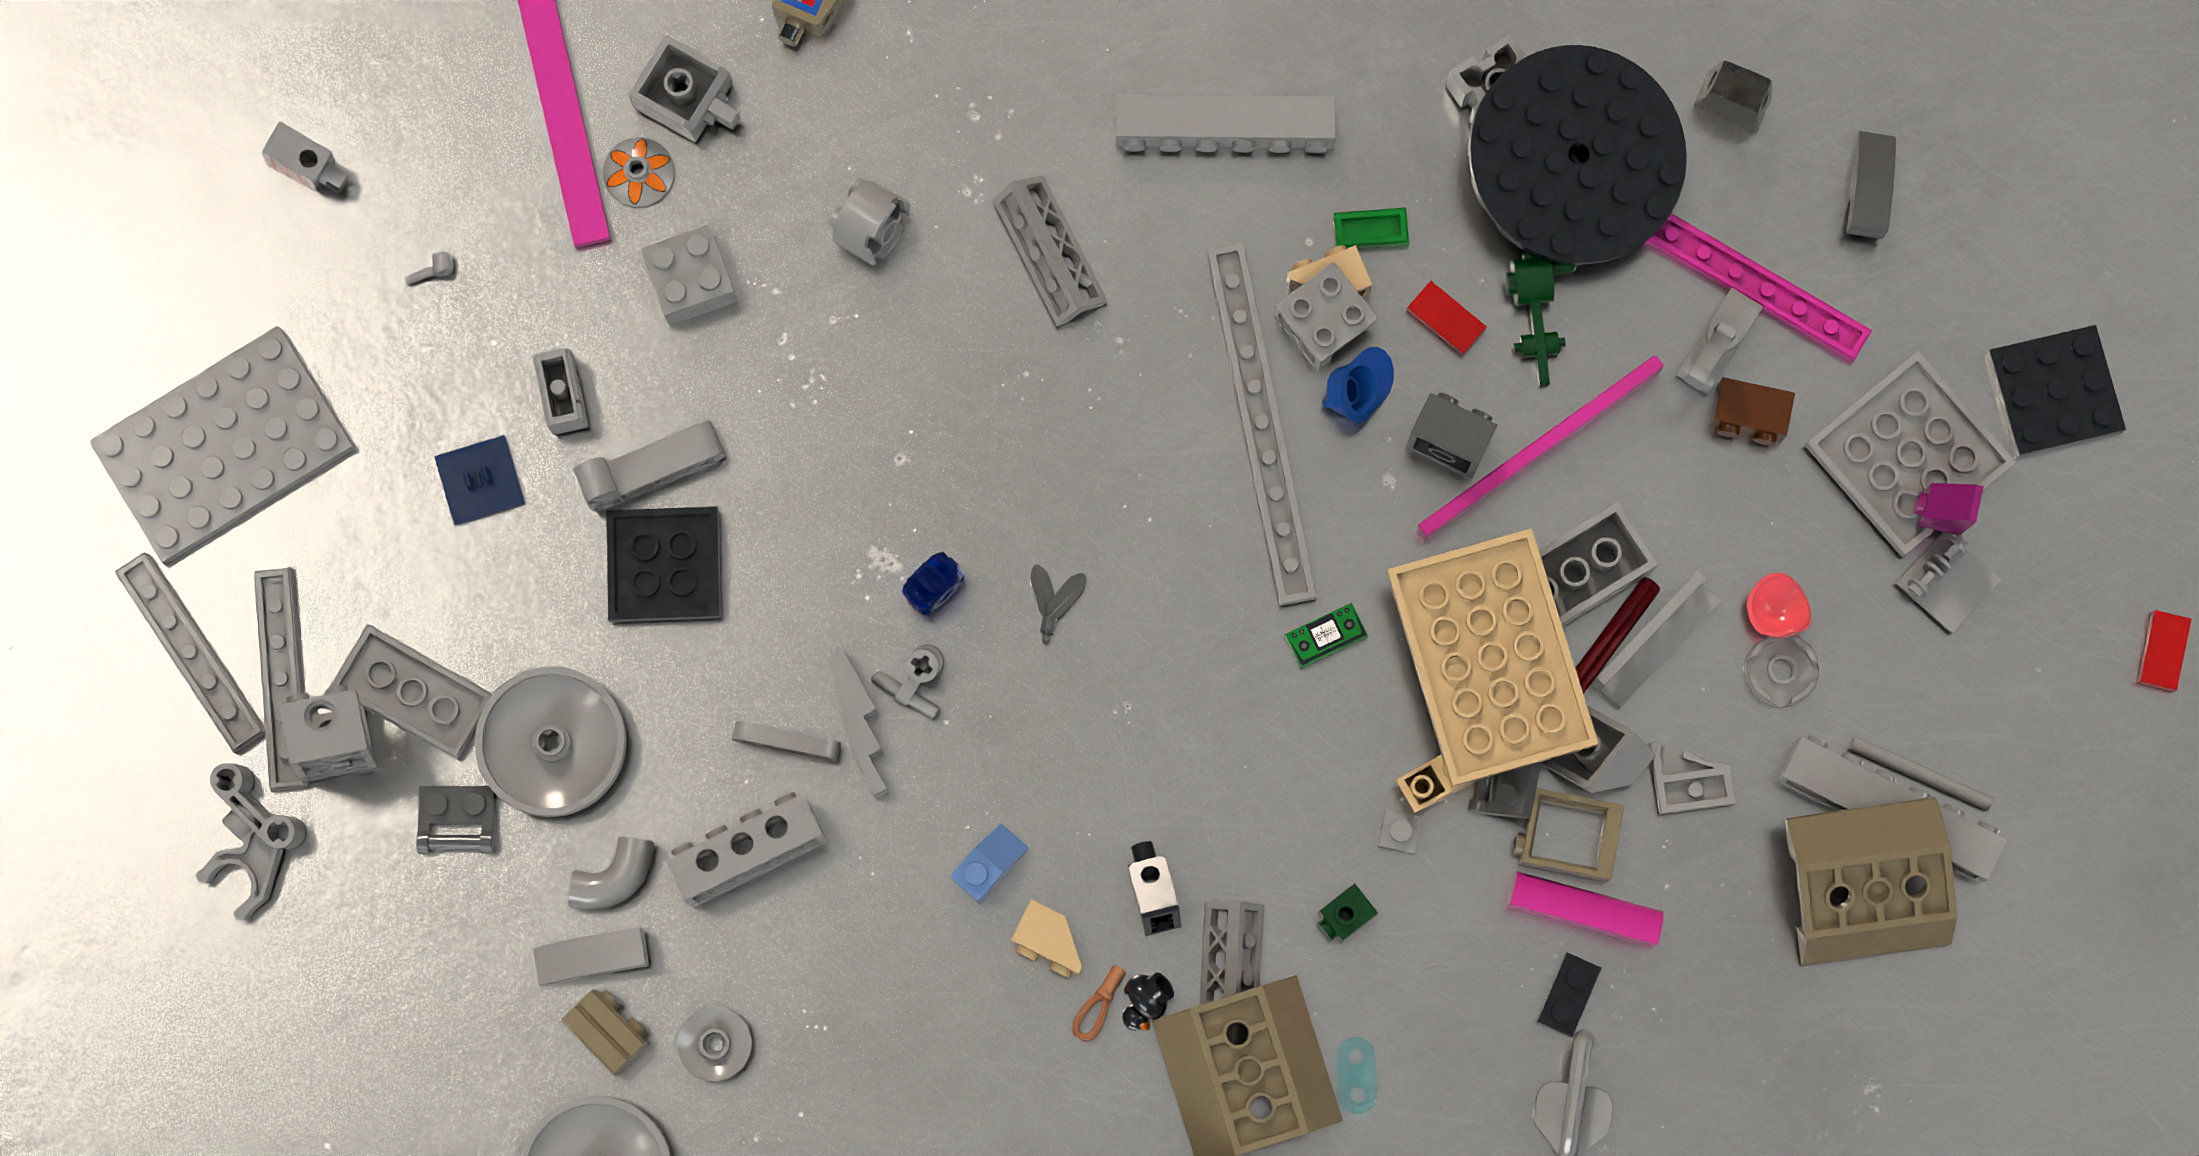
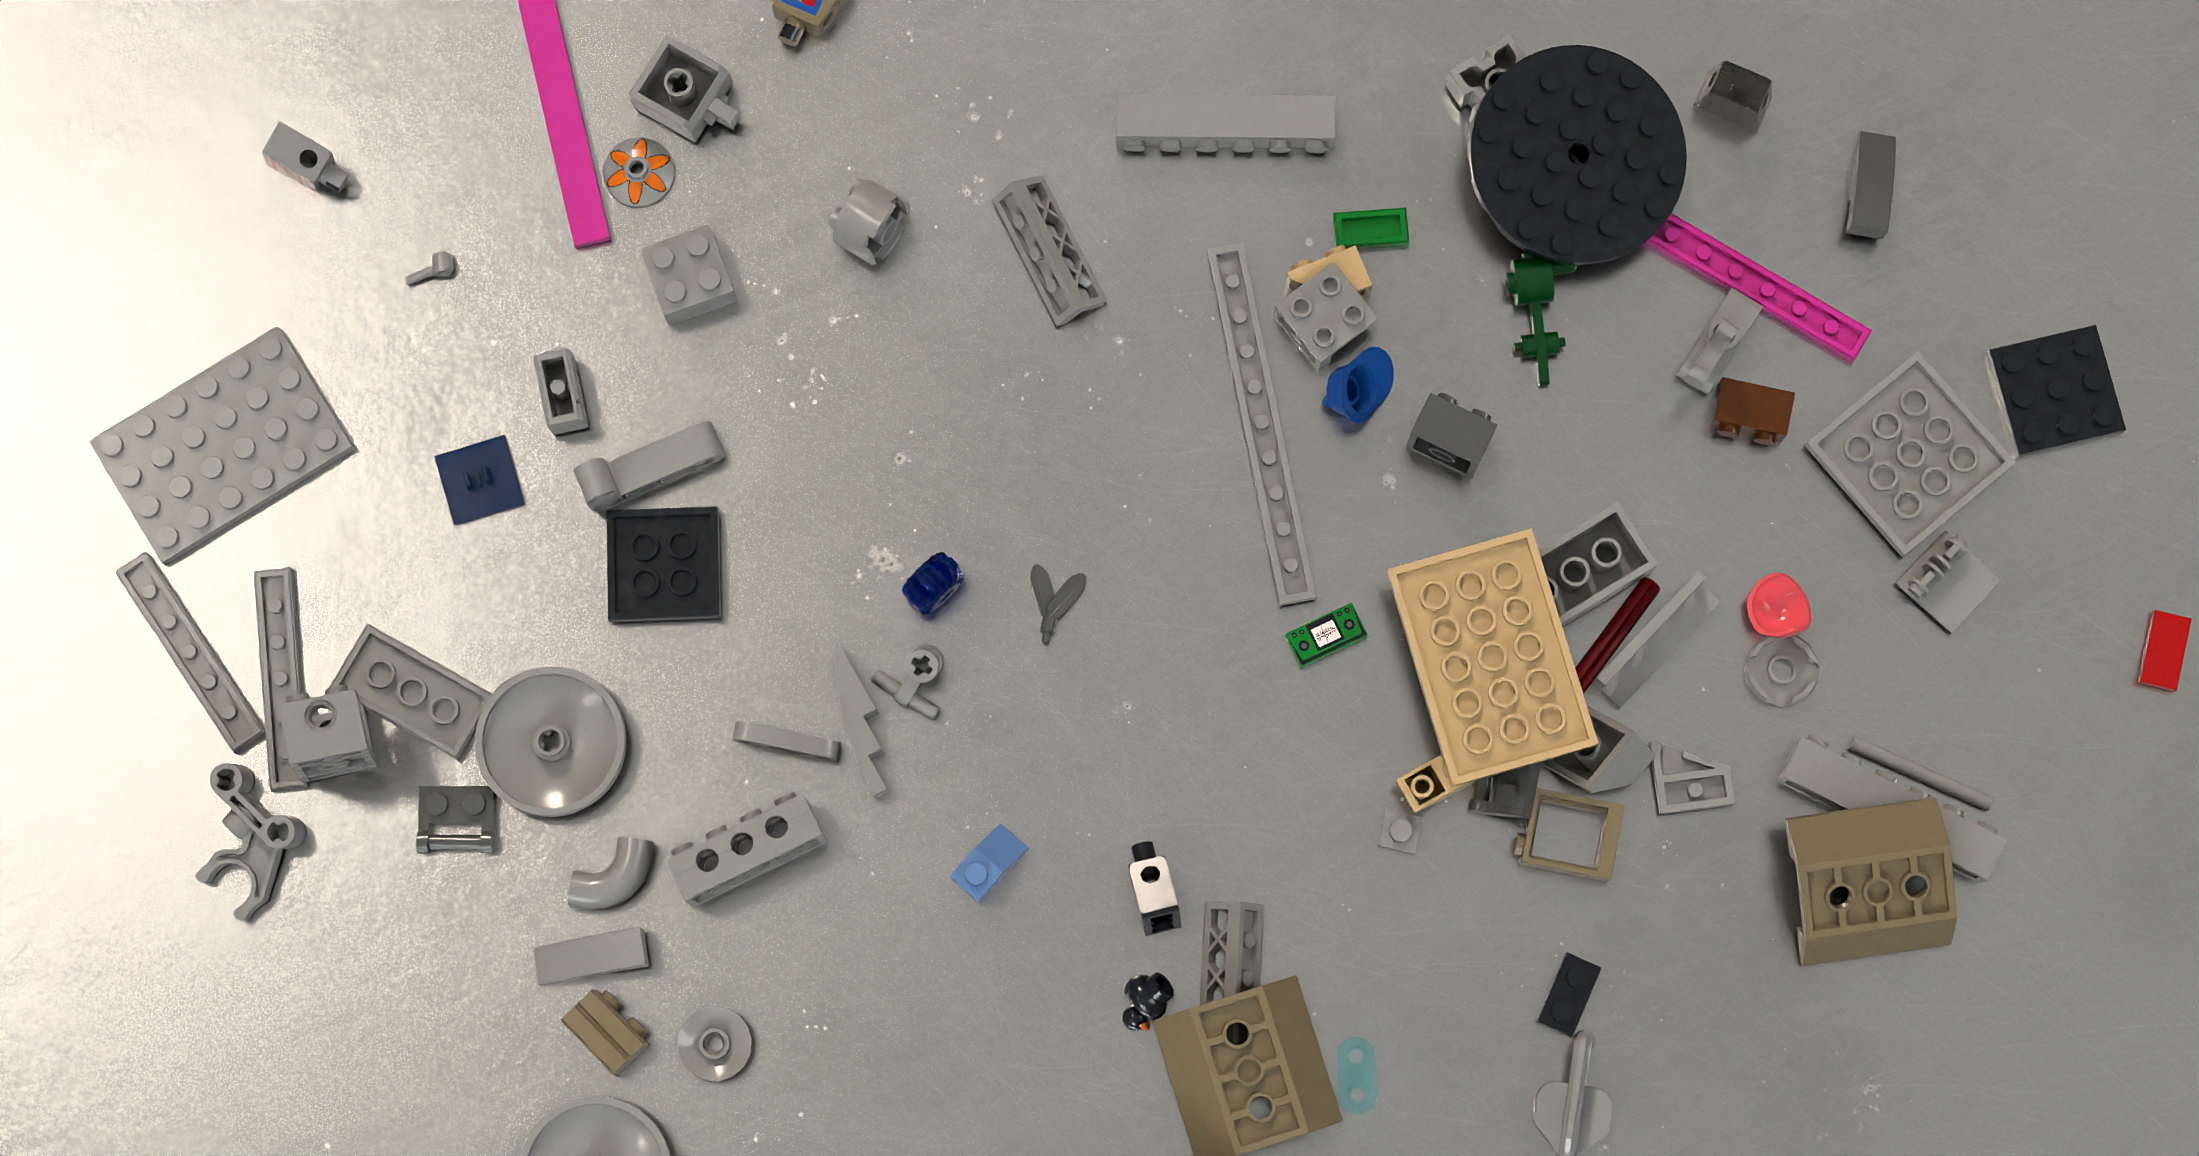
(1047, 935): tan slope -> none
(1105, 994): nougat piece -> none
(1346, 914): dark green brick -> none
(1446, 318): red tile -> none
(1539, 448): dark pink tile -> none
(1585, 909): dark pink brick -> none
(1948, 507): magenta slope -> none

